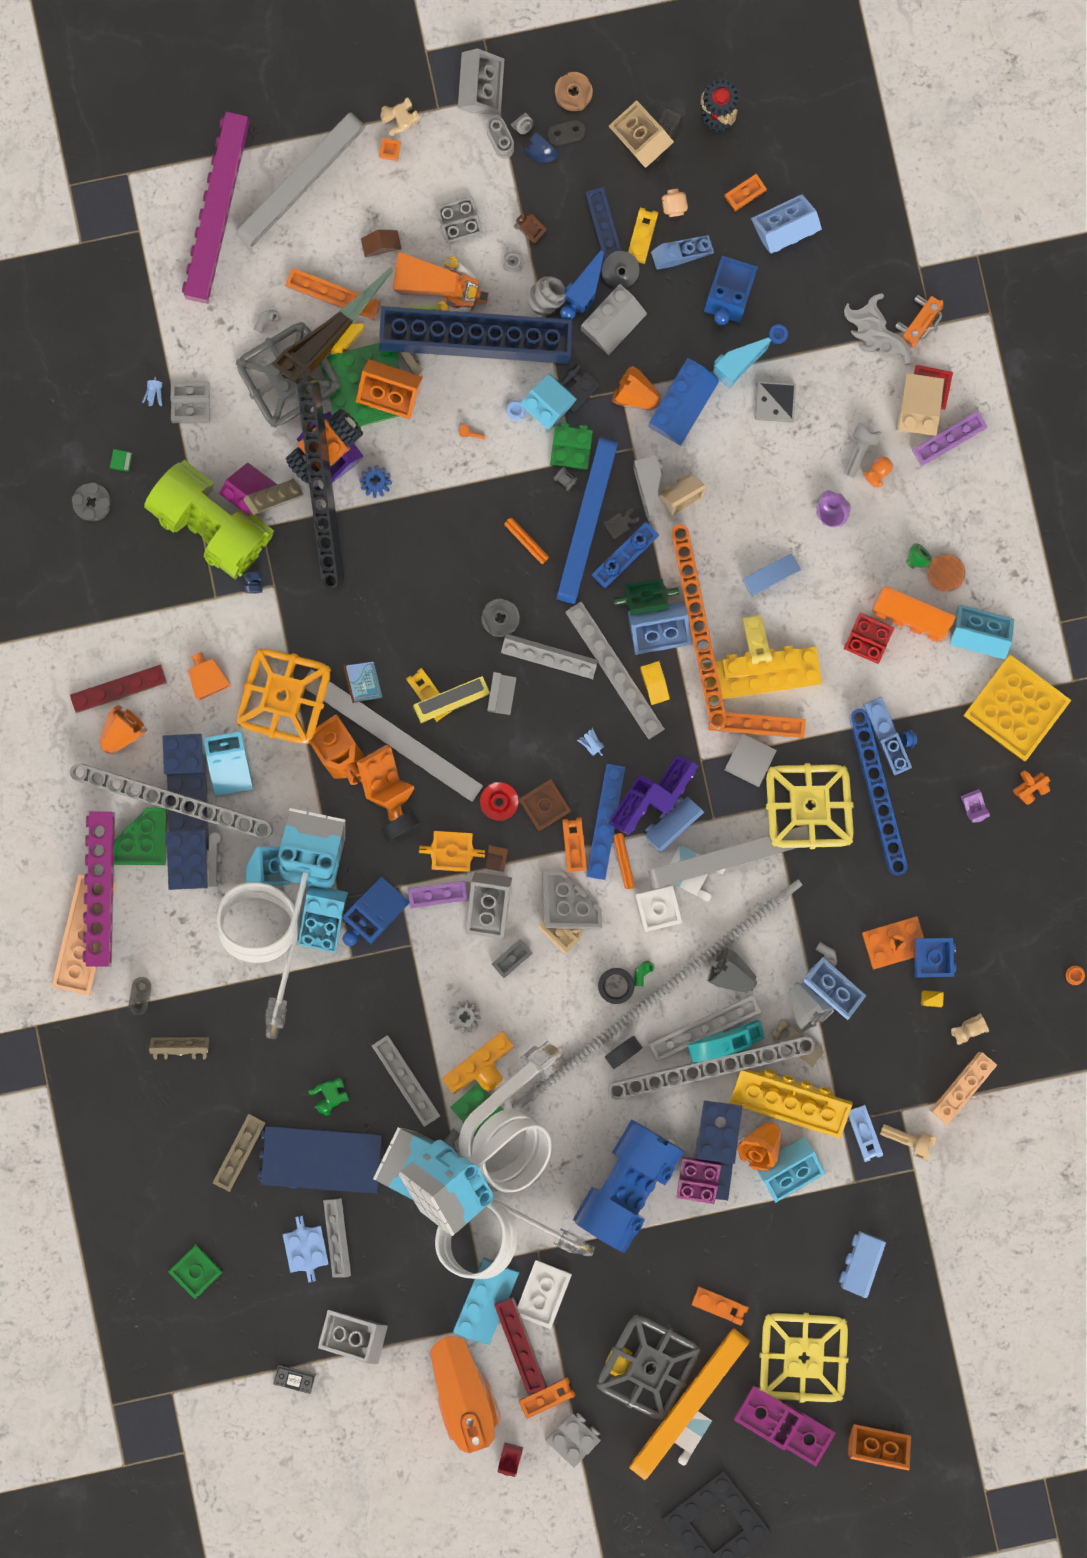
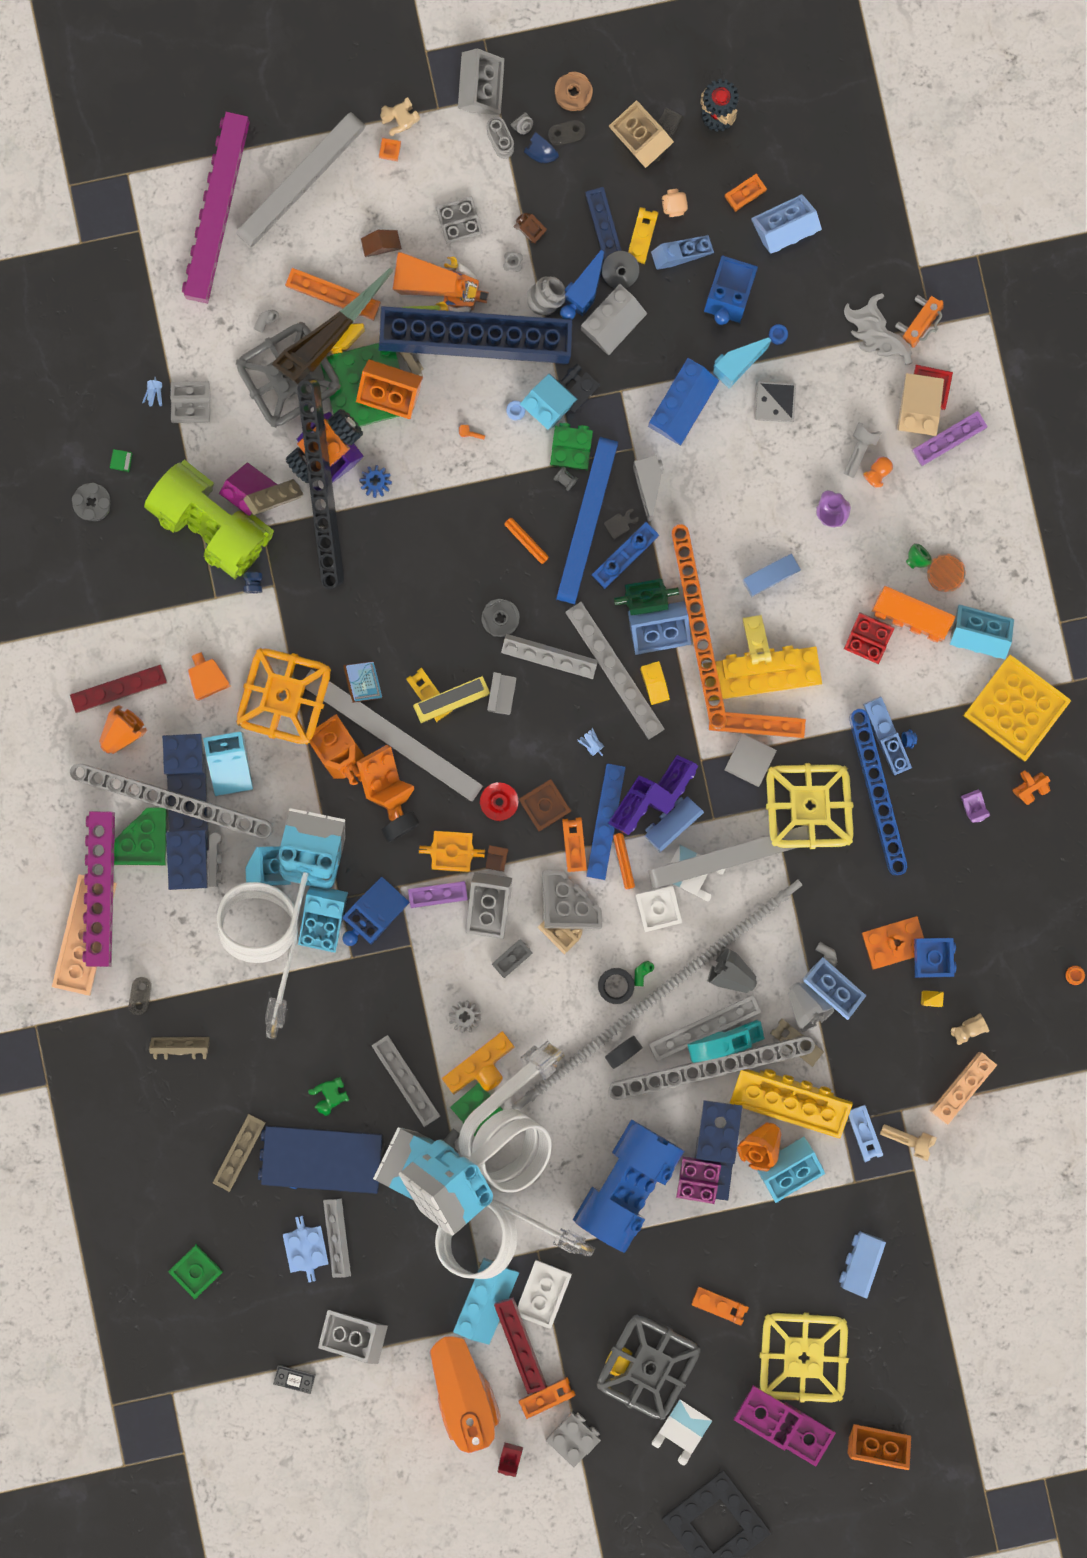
(636, 391): orange cone -> none
(682, 494): tan slope -> none
(689, 1404): light orange beam -> none

